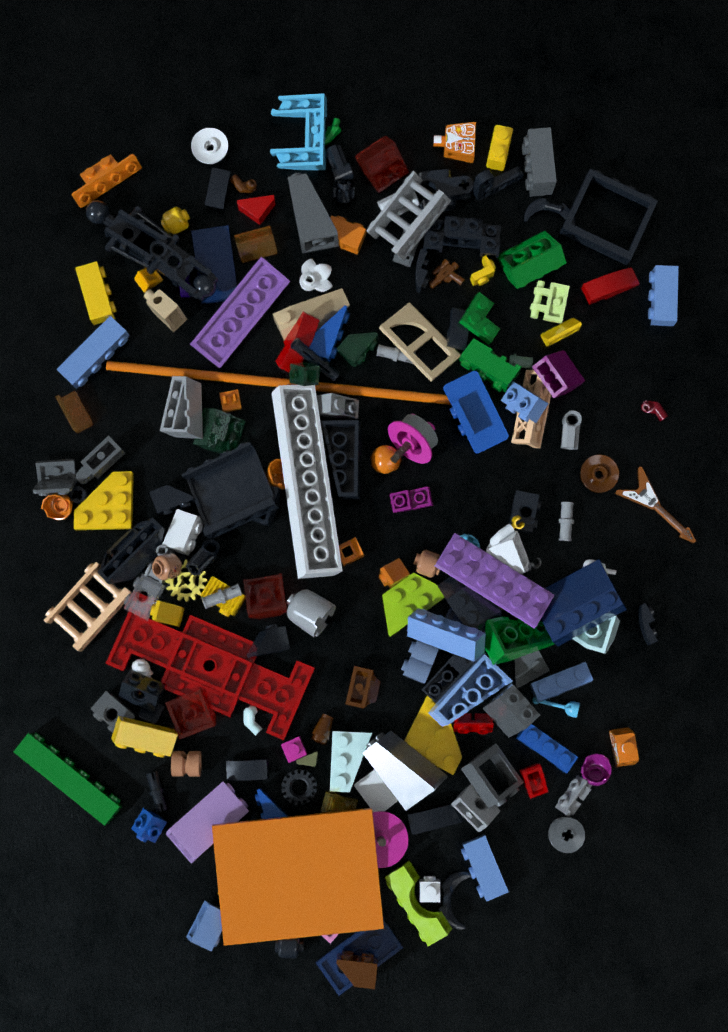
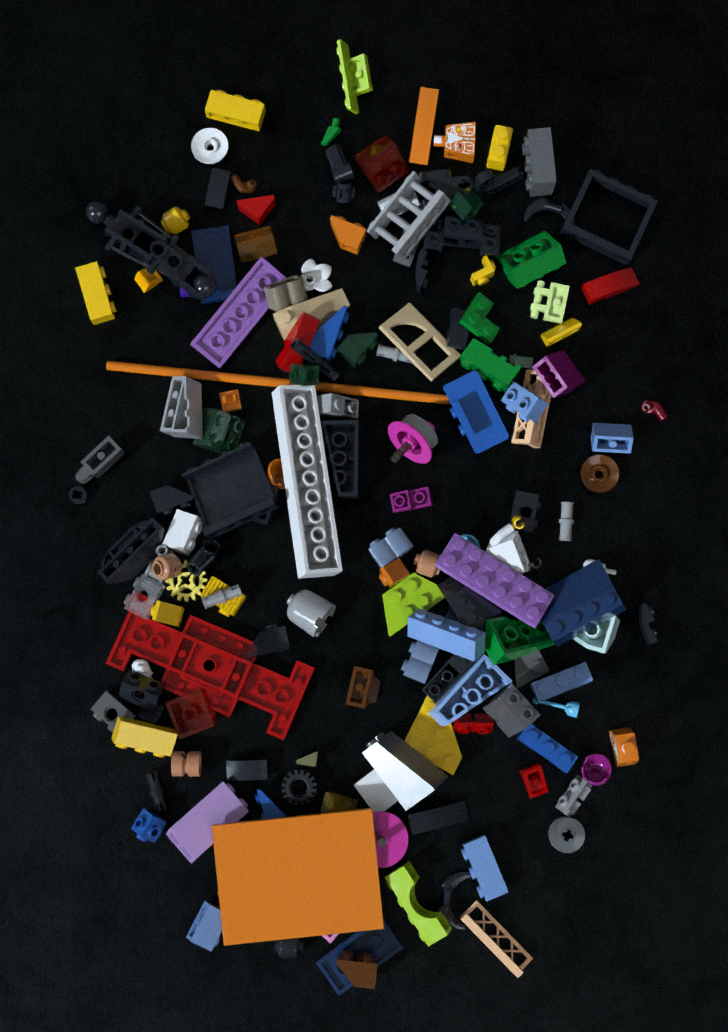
(55, 477): dark grey bracket -> none
(57, 506): orange hair -> none
(68, 778): green brick -> none
(75, 411): clear orange panel -> none
(93, 352): medium blue brick -> none
(94, 625): light nougat fence -> none
(104, 177): orange bracket -> none
(108, 505): yellow plate -> none
(165, 309): tan torso -> none
(235, 110): none -> yellow brick
(249, 719): light aqua arm -> none
(265, 597): clear red slope -> none
(285, 292): none -> dark tan brick
(294, 749): dark pink brick -> none
(312, 220): dark grey slope -> none
(315, 110): medium azure wedge -> none
(322, 730): reddish brown cone -> none
(346, 758): light aqua wedge -> none
(355, 75): none -> lime bracket
(358, 553): orange window -> none
(381, 459): orange hair -> none
(391, 547): none -> sand blue brick
(424, 125): none -> orange slope
(429, 889): white brick -> none
(446, 273): reddish brown piece -> none
(465, 203): none -> clear green brick
(477, 817): light grey brick -> none
(483, 786): dark grey window -> none
(491, 944): none -> light nougat fence
(570, 432): light grey piece -> none
(611, 438): none -> medium blue brick
(646, 497): piece -> none
(663, 295): medium blue brick -> none

